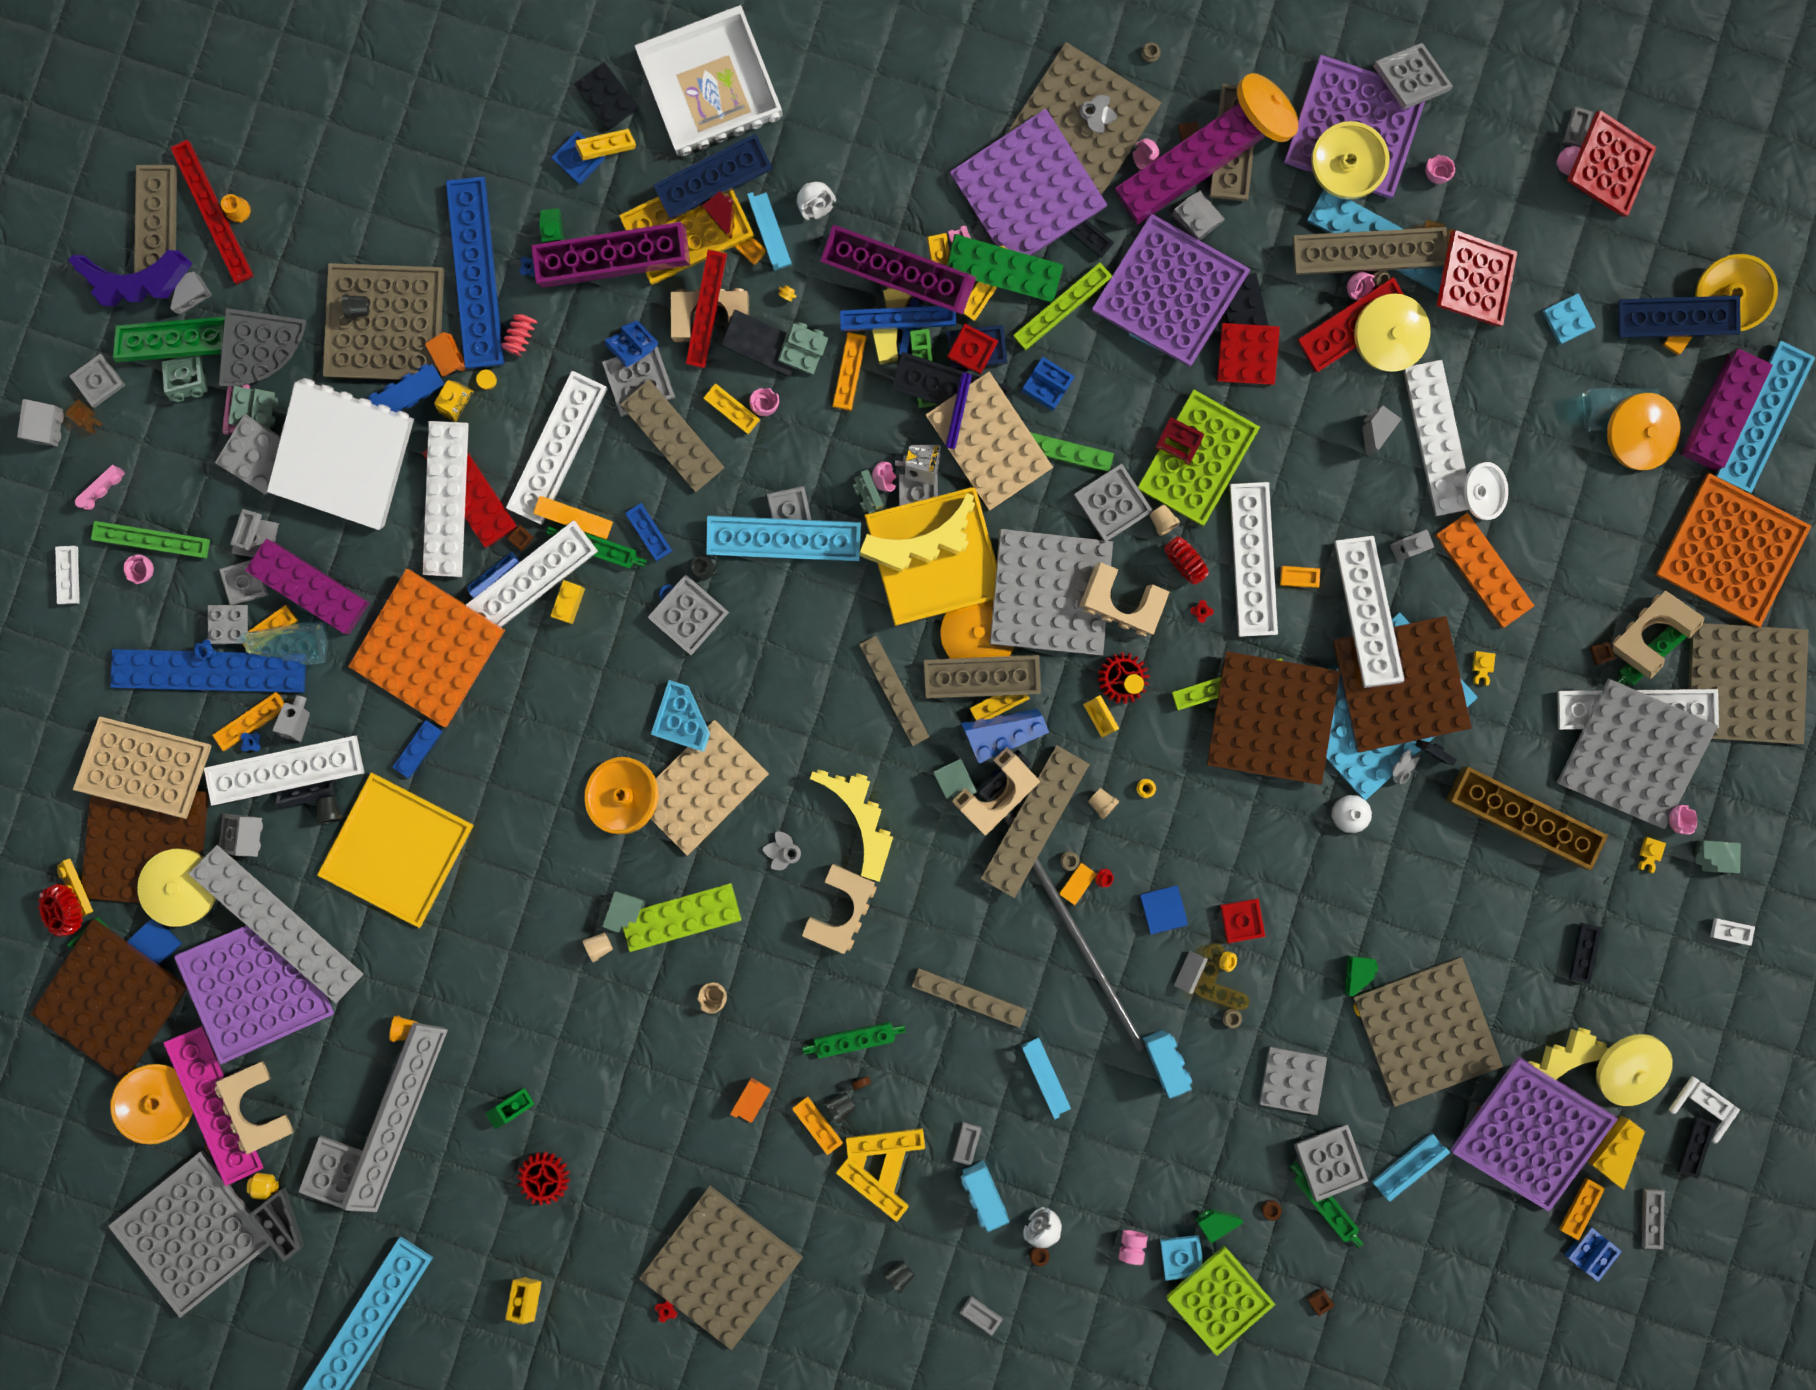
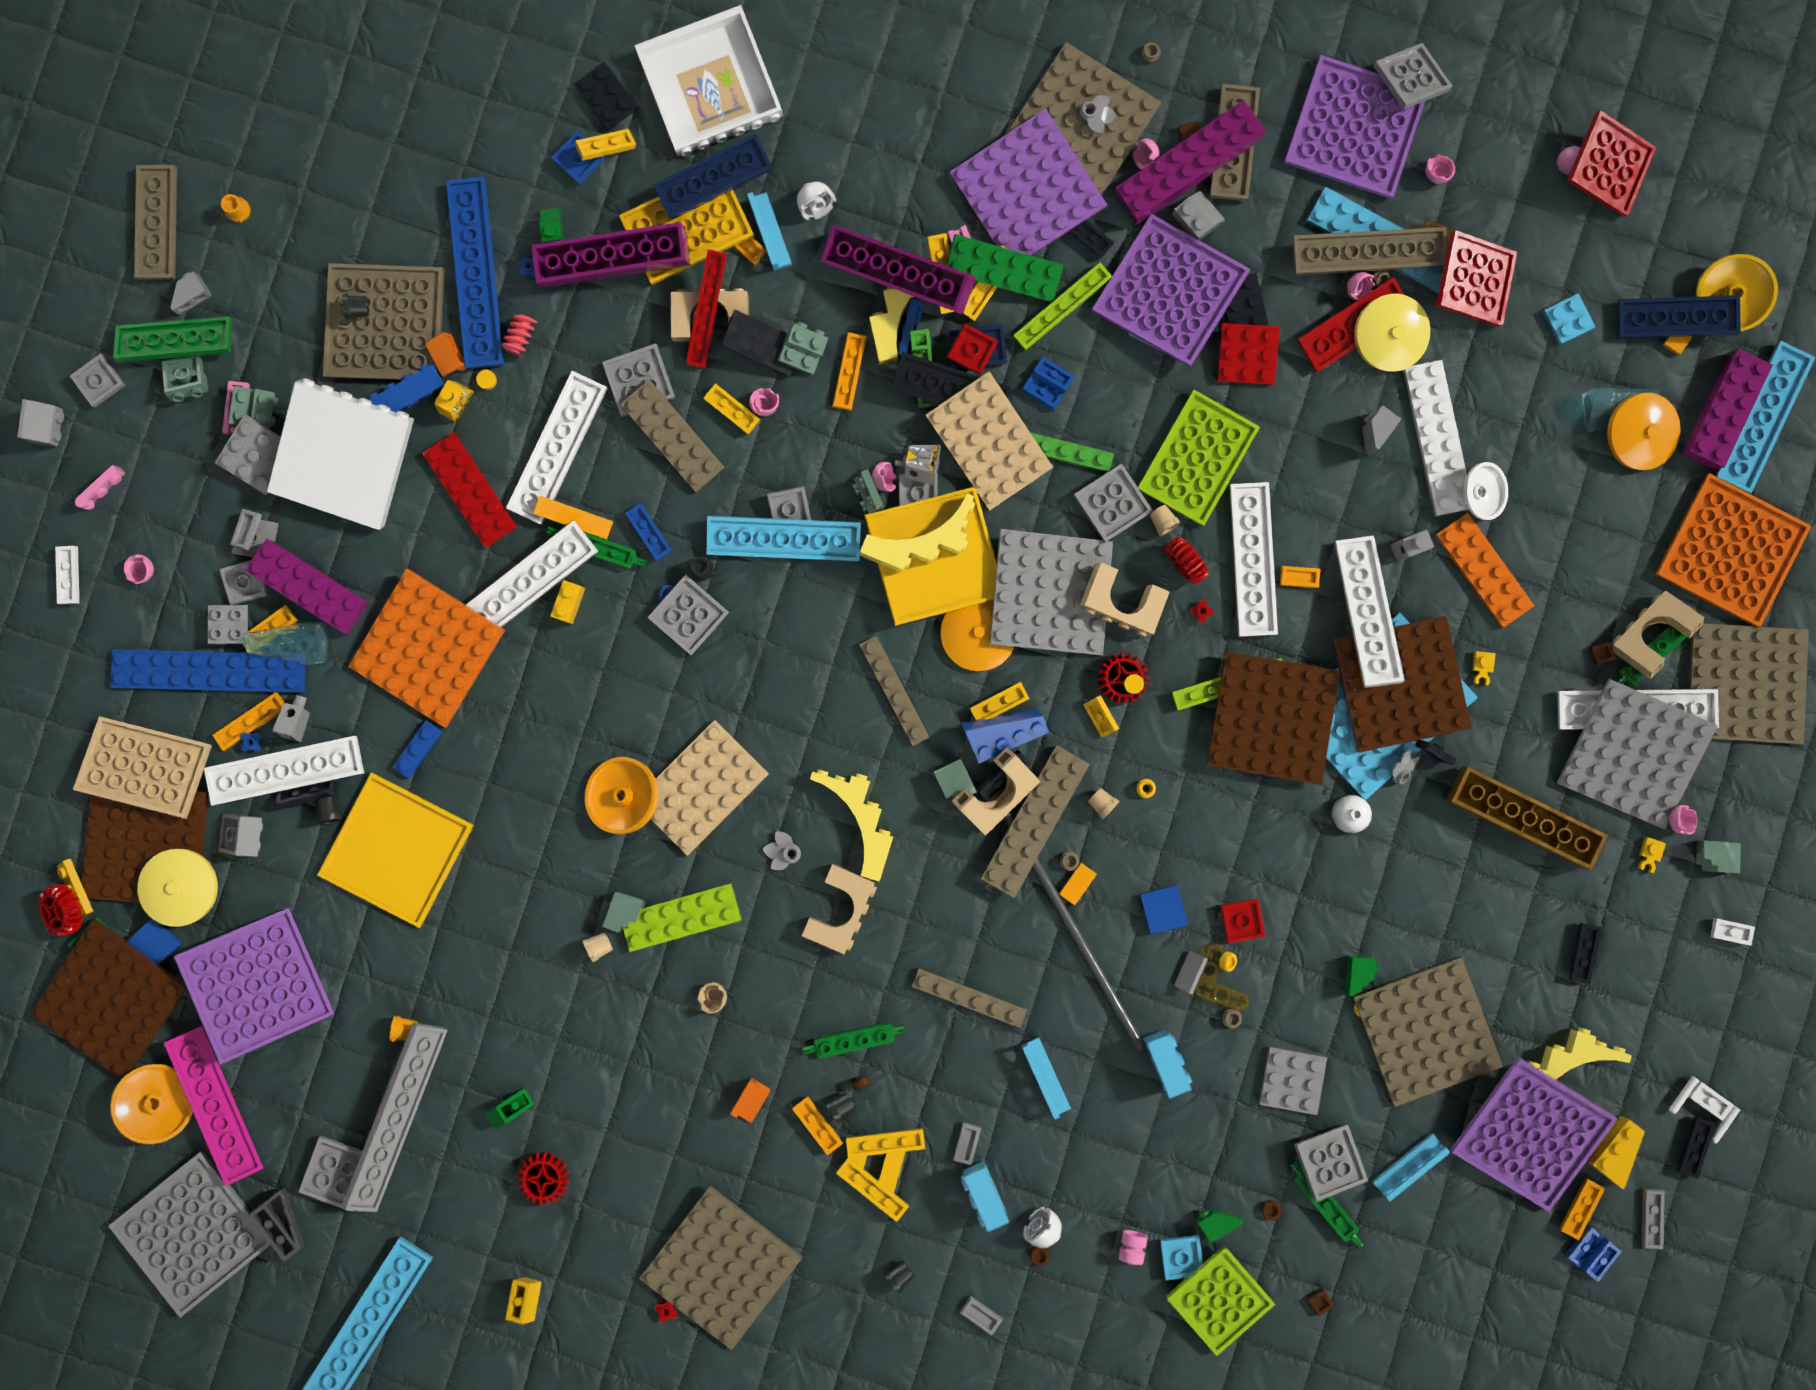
(82, 415): clear orange plate -> none
(150, 539): bright green plate -> none
(157, 279): dark purple arch -> none
(201, 654): blue plate -> none
(212, 212): red plate -> none
(251, 1135): tan arch -> none
(256, 345): dark grey plate -> none
(262, 1186): yellow head -> none
(276, 924): light grey plate -> none
(445, 498): white plate -> none
(492, 574): blue plate -> none
(520, 538): reddish brown tile -> none
(631, 344): blue slope -> none
(680, 718): medium azure plate -> none
(721, 212): dark red slope -> none
(787, 293): yellow plate -> none
(896, 318): blue plate -> none
(958, 410): dark purple axle -> none
(982, 676): dark tan plate -> none
(1104, 878): red plate -> none
(1182, 435): dark red plate -> none
(1267, 107): light orange dish -> none
(1350, 160): light yellow dish -> none
(1577, 127): light grey tile -> none
(1634, 1070): light yellow dish -> none

